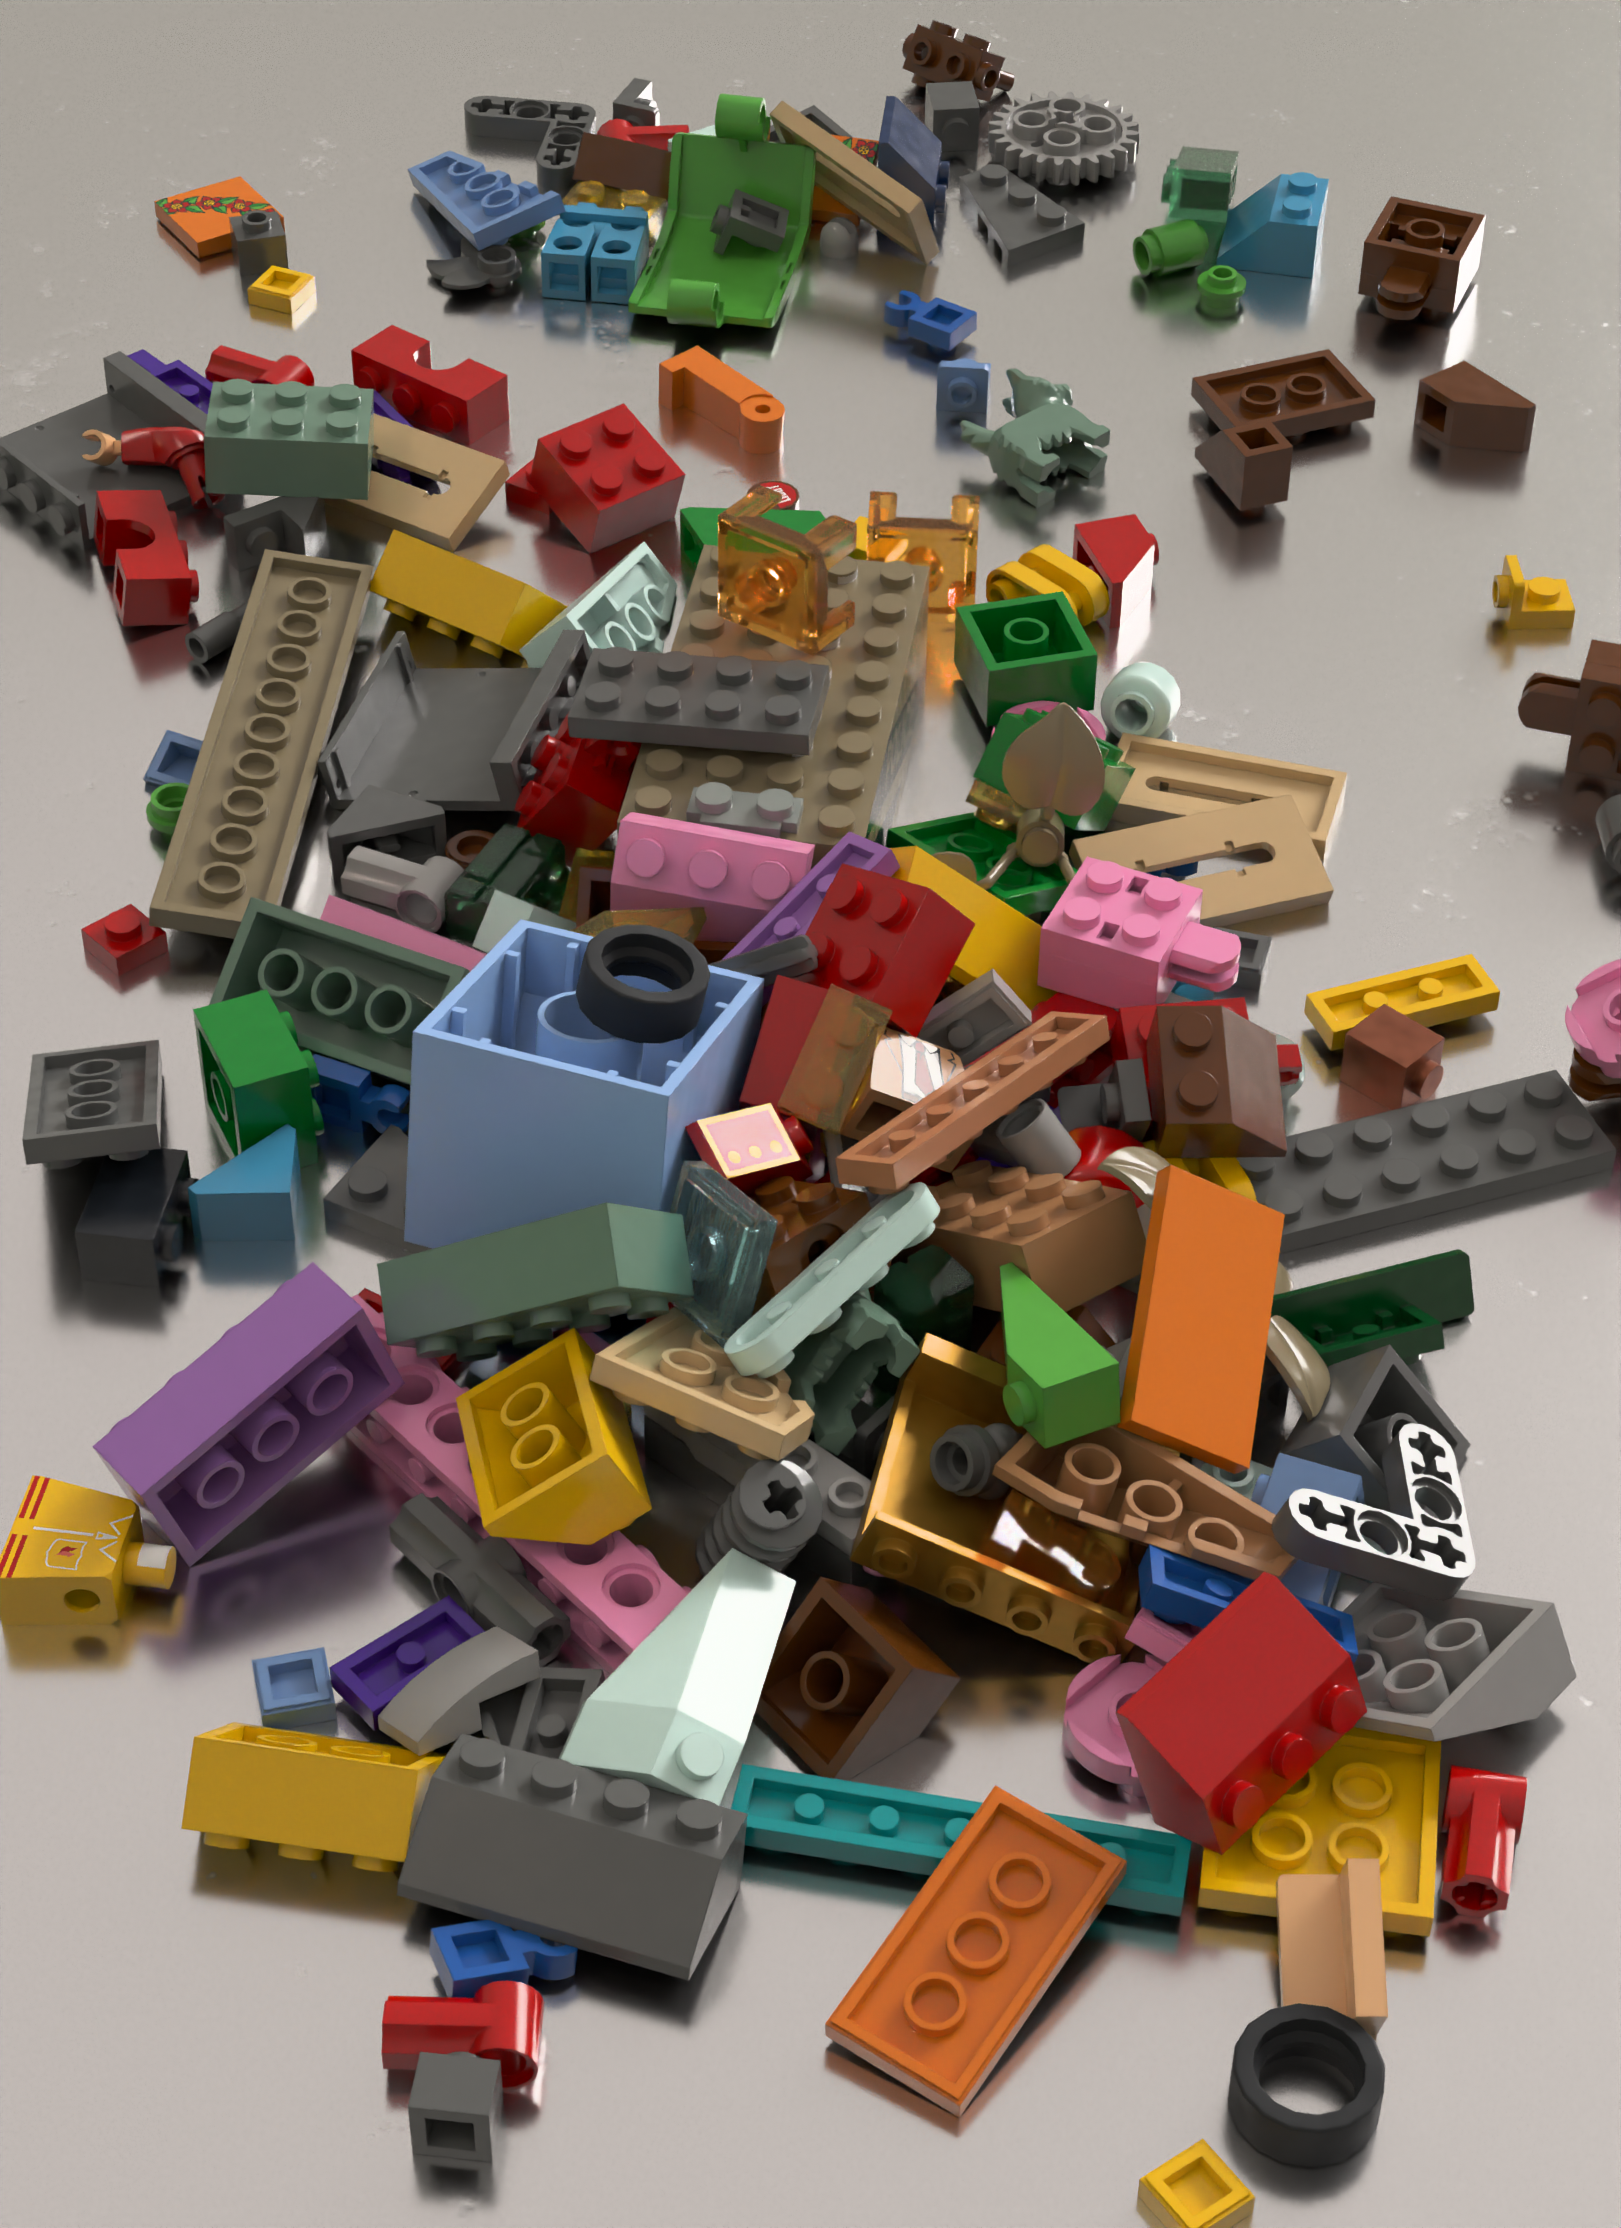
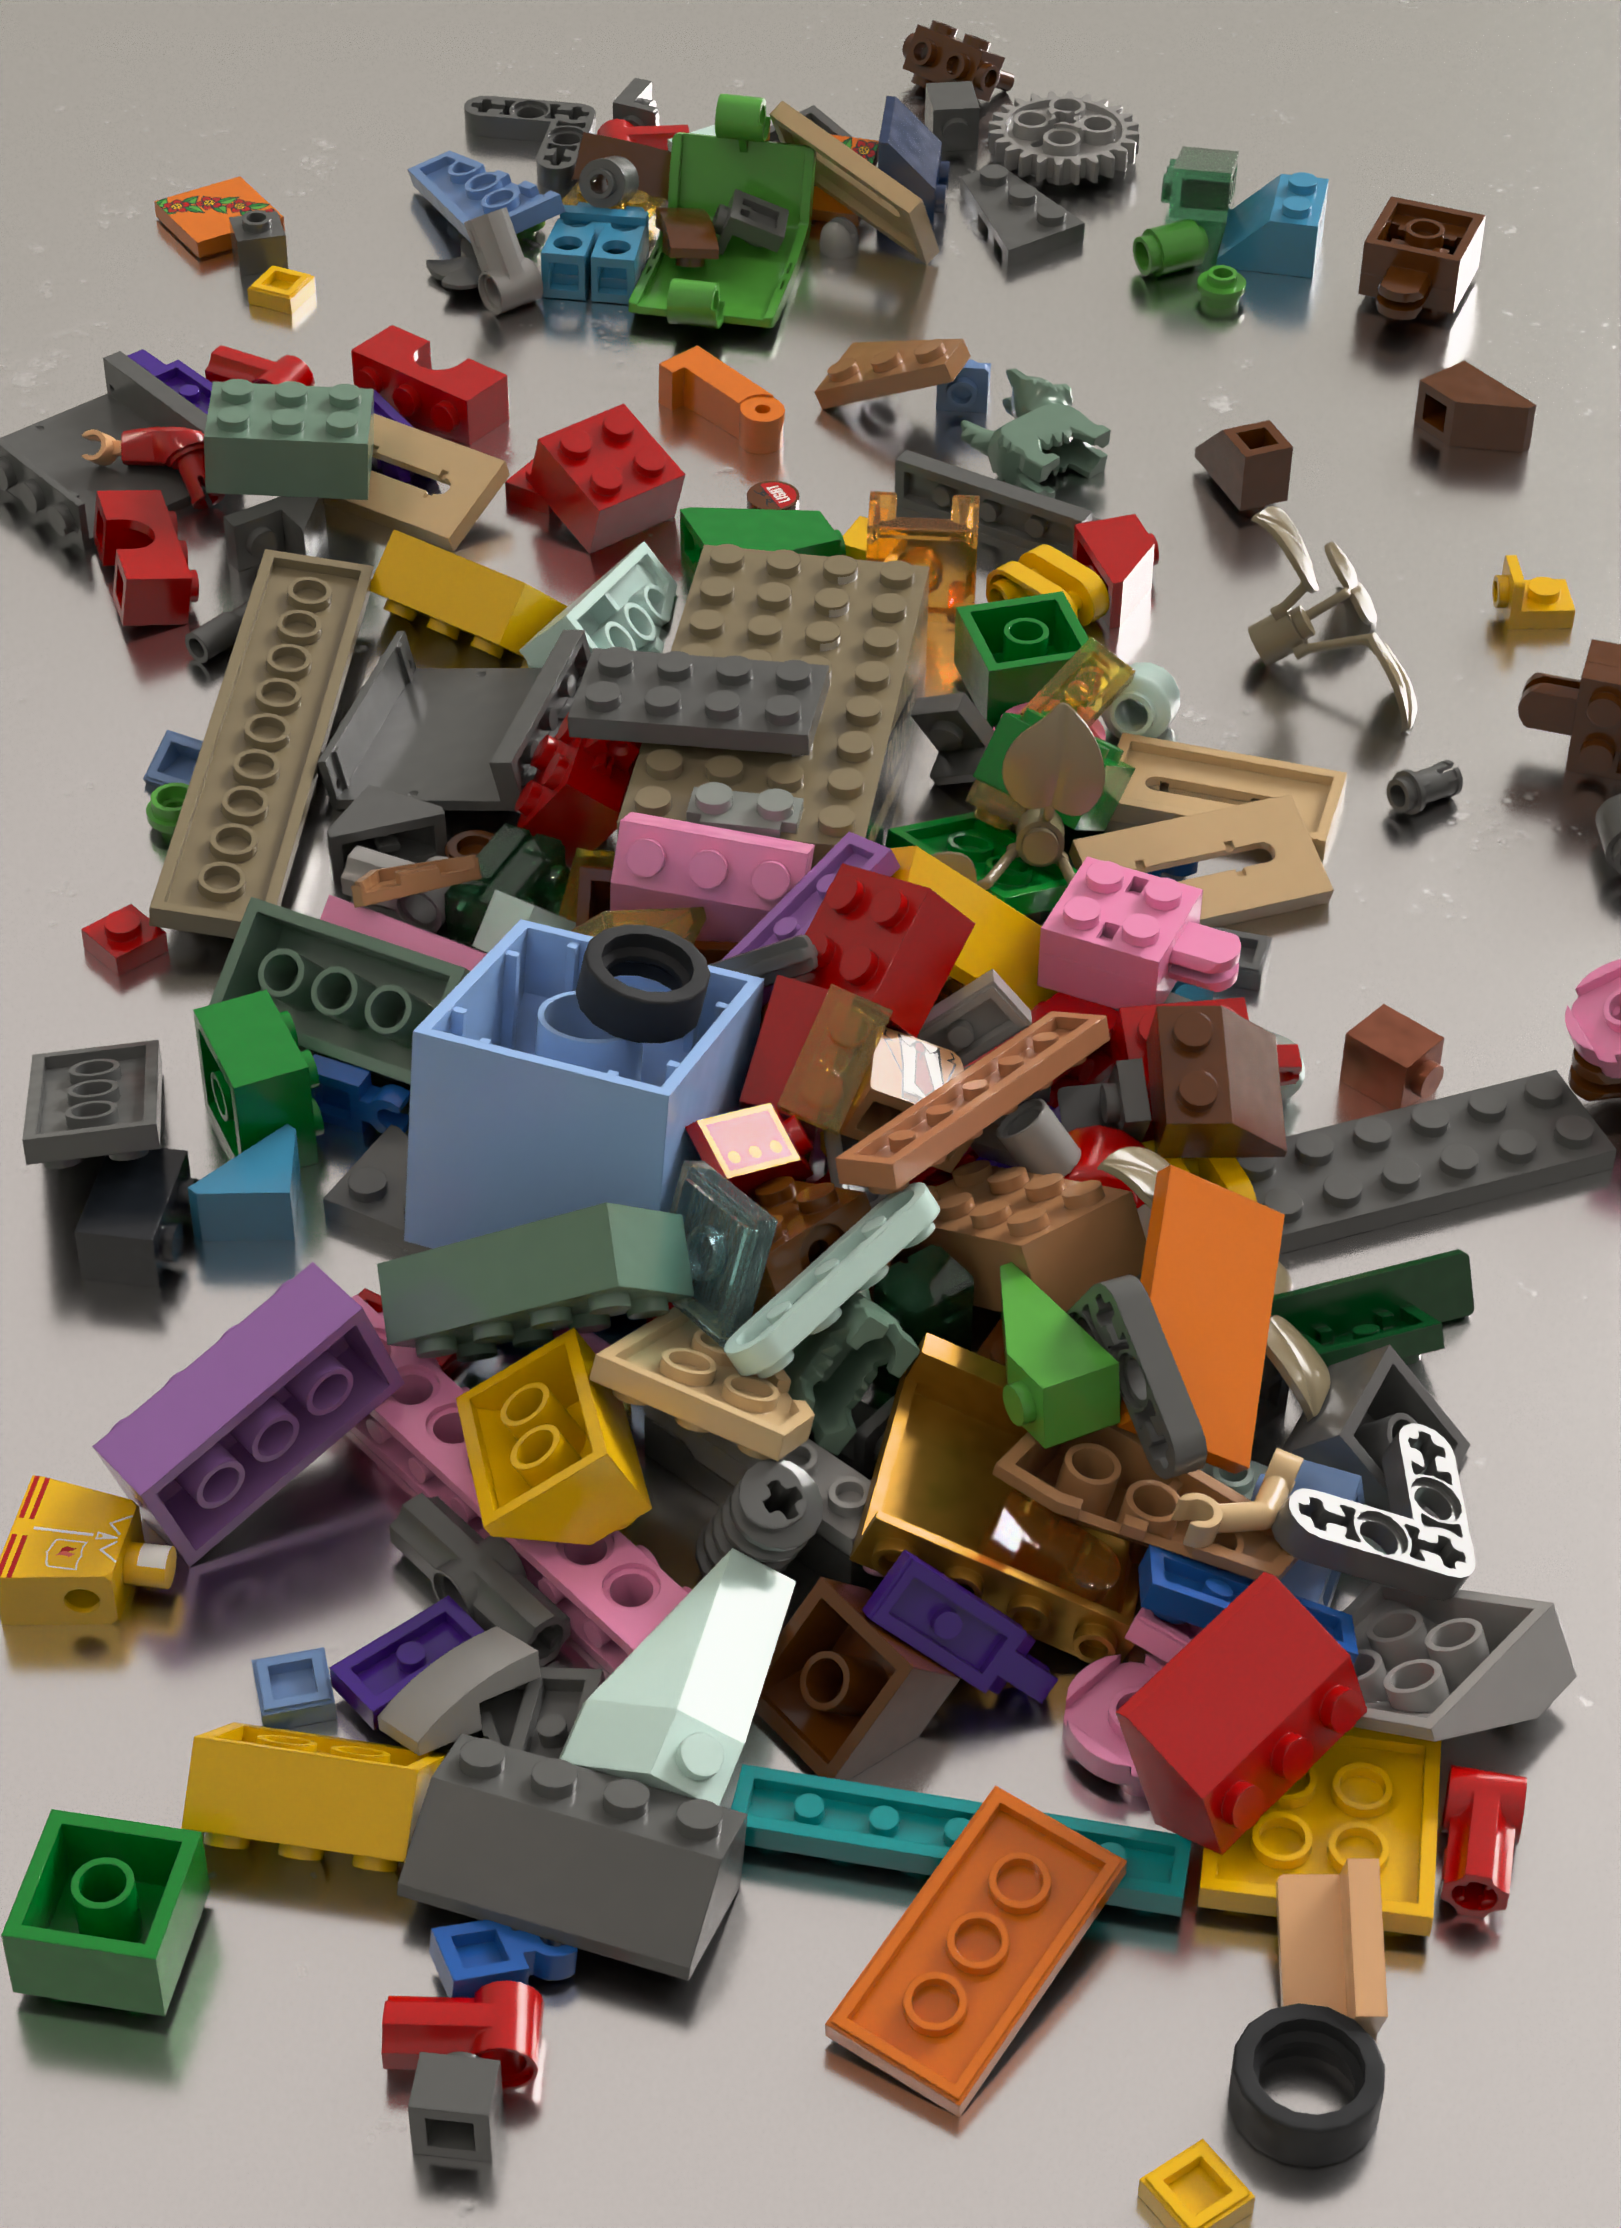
(106, 1912): none -> green brick
(411, 879): none -> medium nougat tile
(506, 276): none -> light grey piece
(621, 177): none -> dark grey brick
(687, 235): none -> reddish brown slope
(779, 577): clear orange panel -> none
(890, 368): none -> medium nougat wing
(936, 322): blue plate -> none
(956, 732): none -> dark grey bracket
(957, 1629): none -> dark purple hinge
(967, 1456): dark grey piece -> none
(1004, 509): none -> dark grey fence
(1085, 683): none -> clear yellow plate
(1126, 1326): none -> dark grey beam
(1240, 1516): none -> tan arm
(1288, 629): none -> dark tan plant
(1291, 392): reddish brown plate -> none
(1412, 790): none -> dark grey pin
(1424, 994): yellow plate -> none

